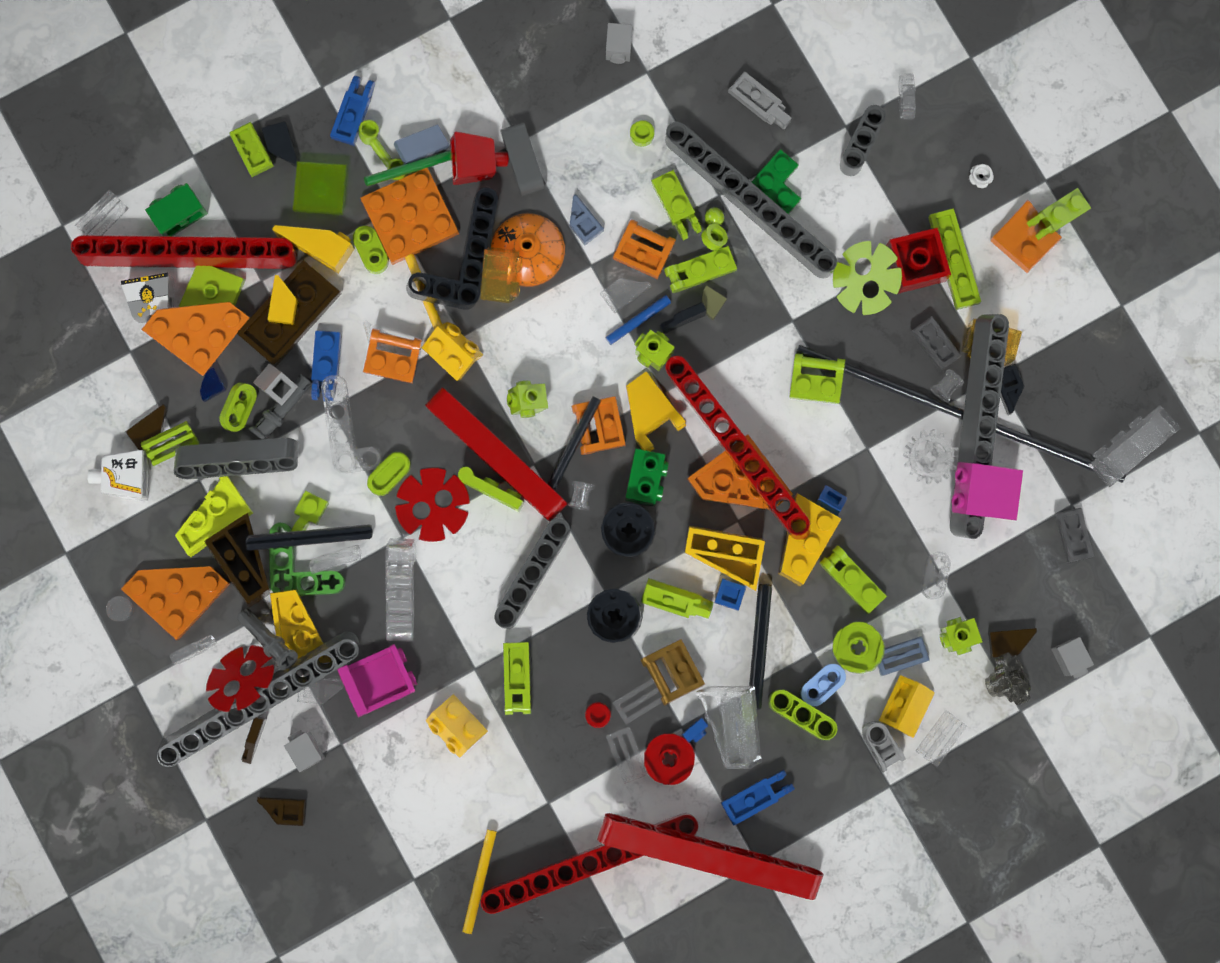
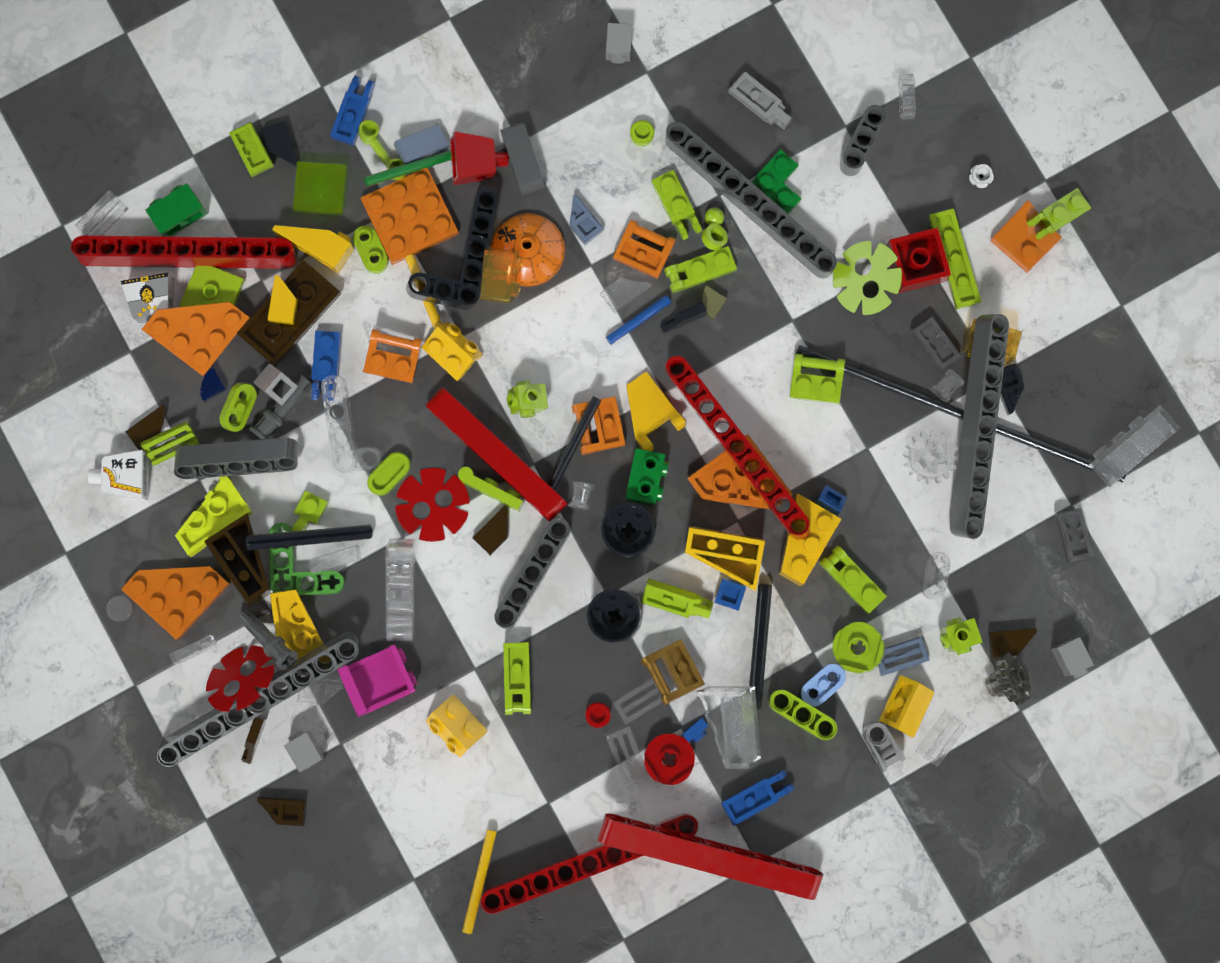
(494, 532): none -> dark brown tile
(654, 358): lime brick -> none
(987, 491): dark pink panel -> none

